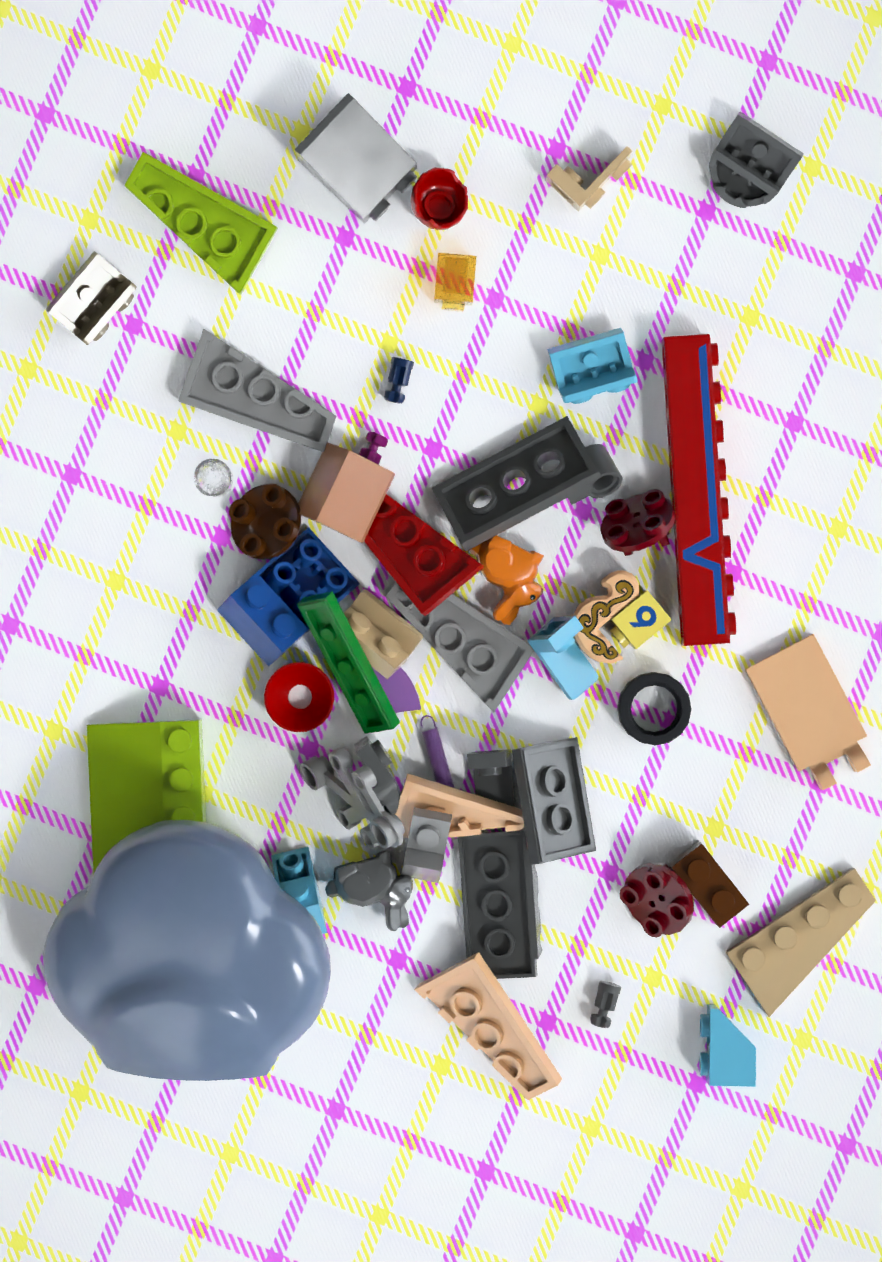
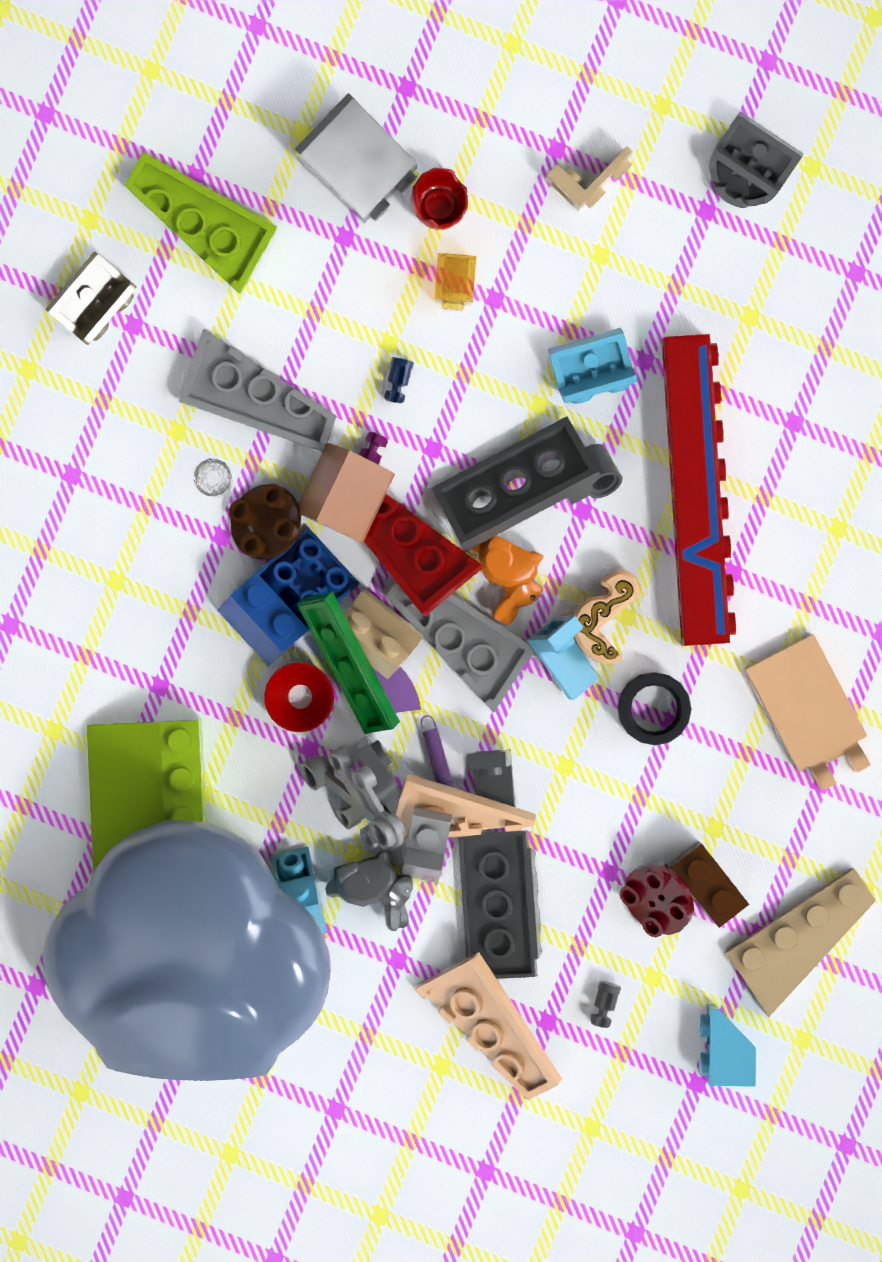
(554, 800): tile -> none
(637, 522): dark red plate -> none
(639, 621): light yellow brick -> none

